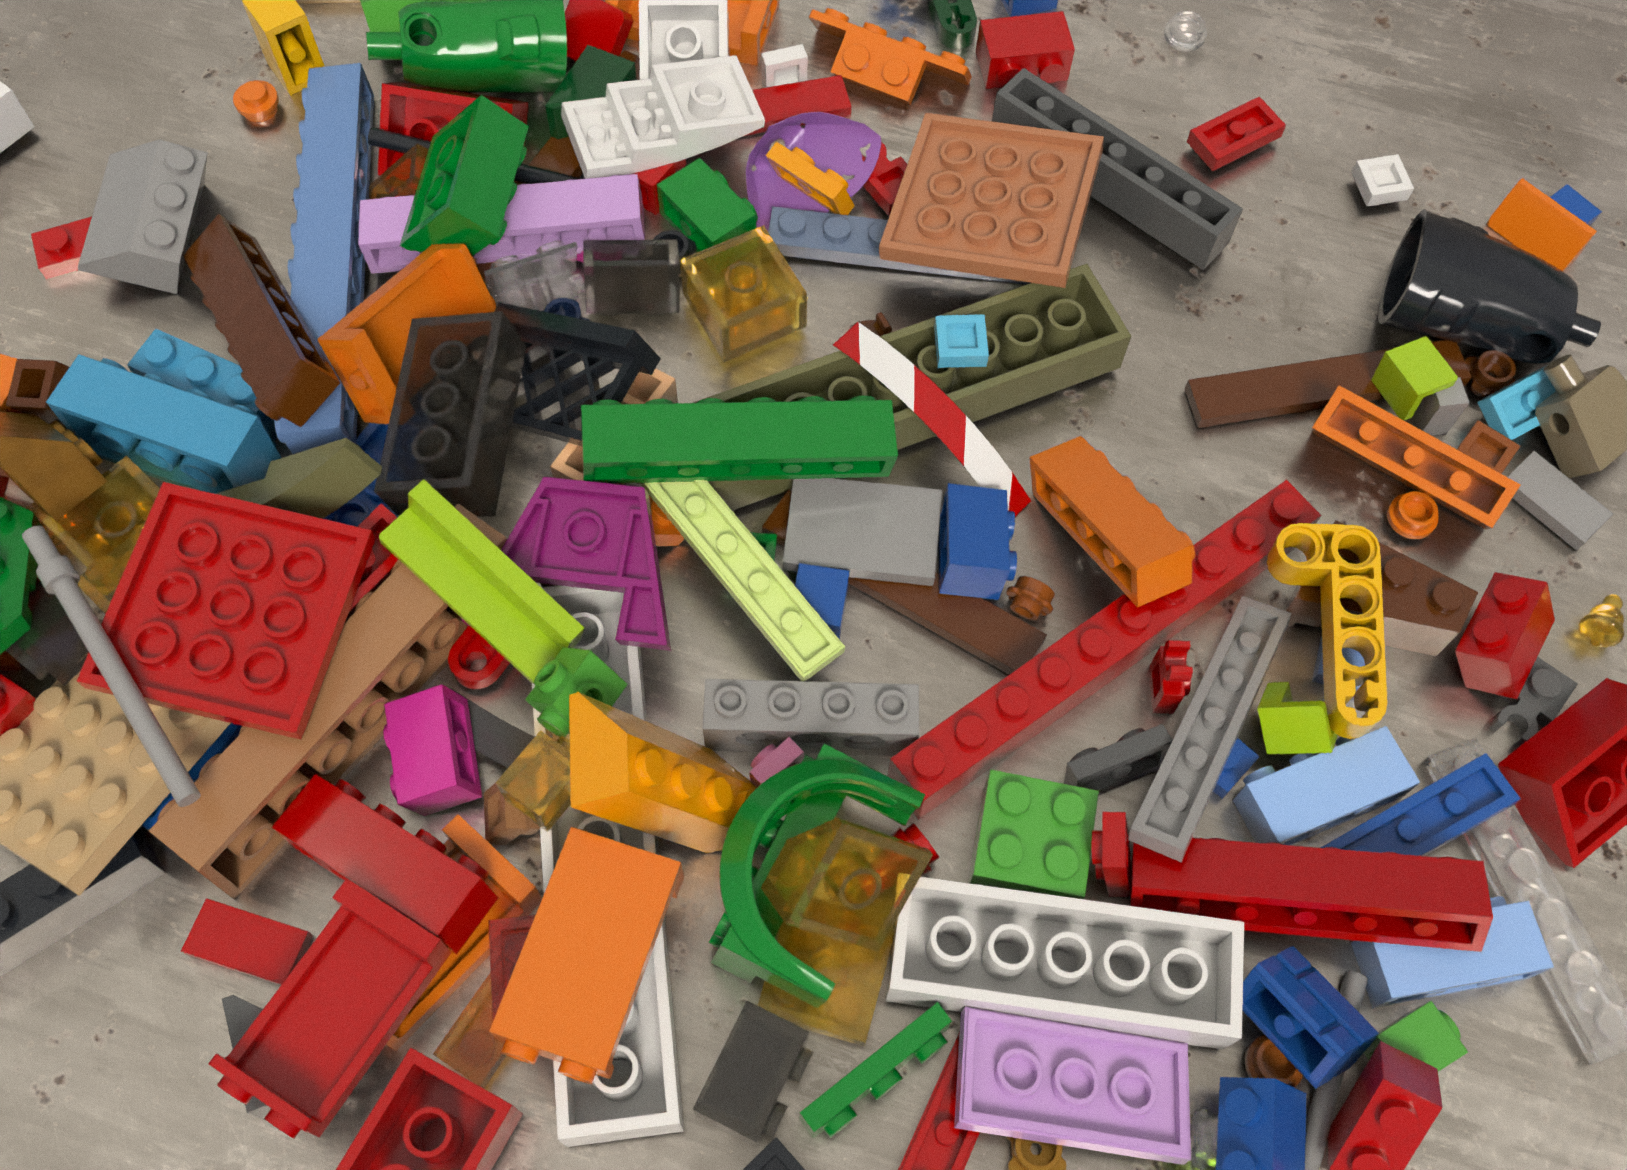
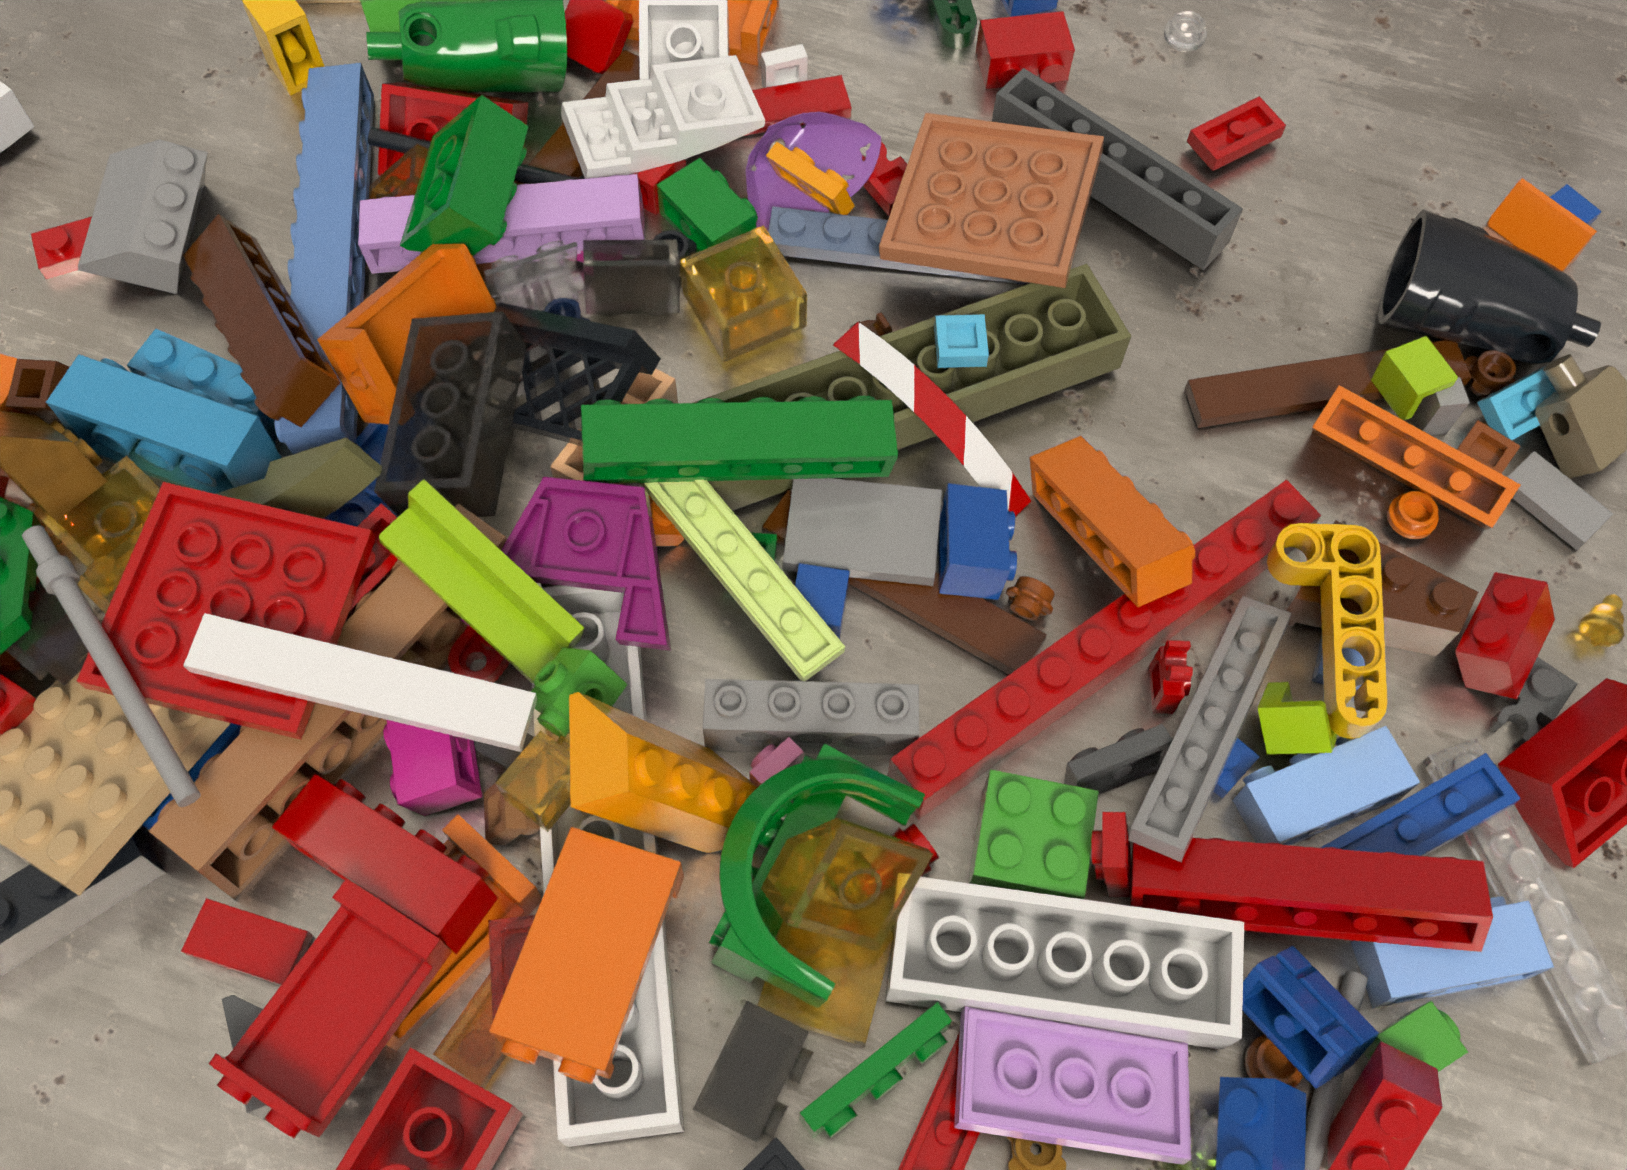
(256, 100): orange plate -> none
(361, 682): none -> white tile
(587, 81): dark green slope -> none
(884, 63): orange bracket -> none
(1382, 180): white plate -> none

